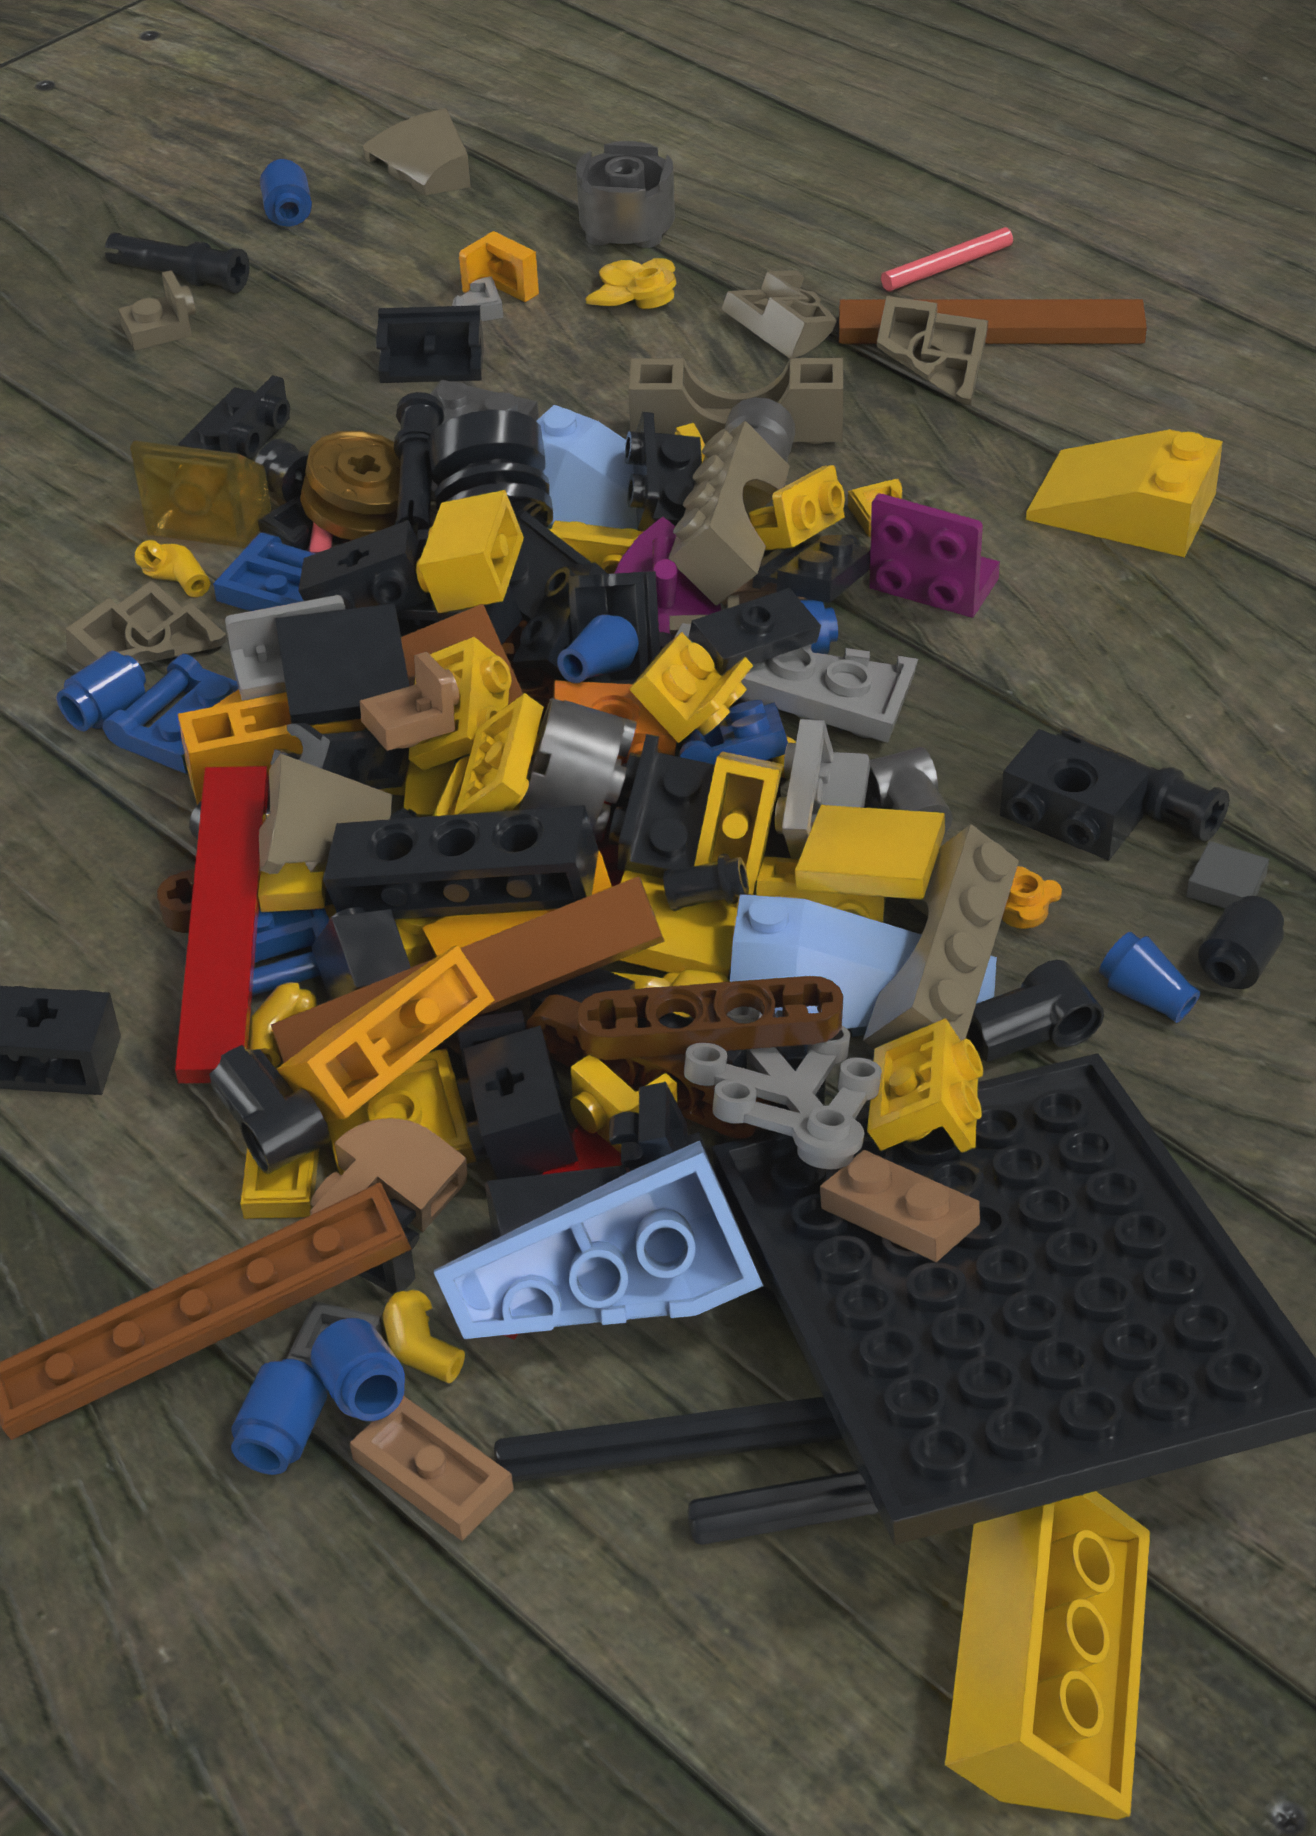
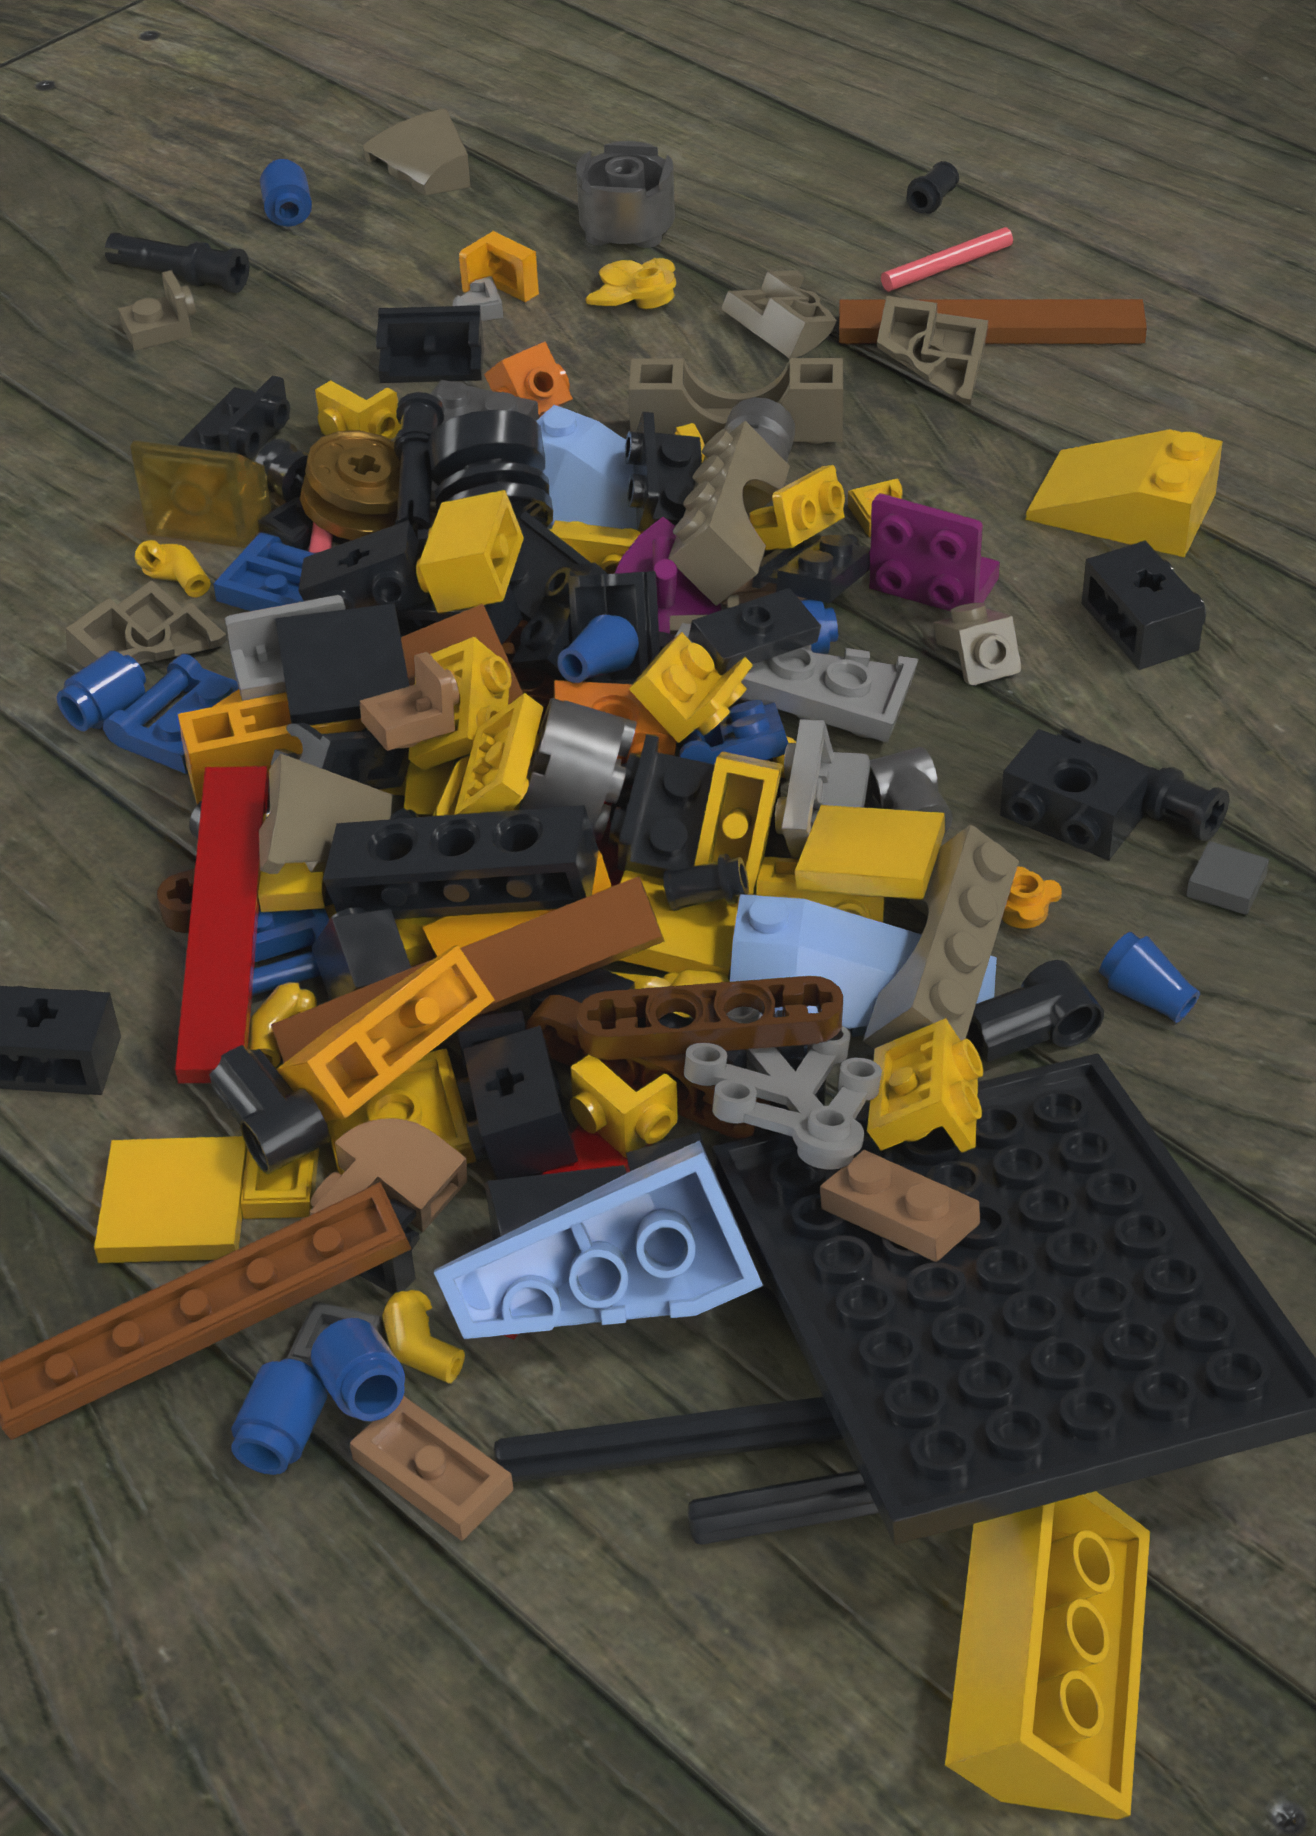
(171, 1200): none -> yellow tile
(346, 411): none -> yellow bracket
(532, 376): none -> orange brick
(651, 1132): black tile -> none
(927, 191): none -> black pin
(983, 640): none -> dark tan bracket
(1143, 604): none -> black brick
(1242, 942): black brick -> none

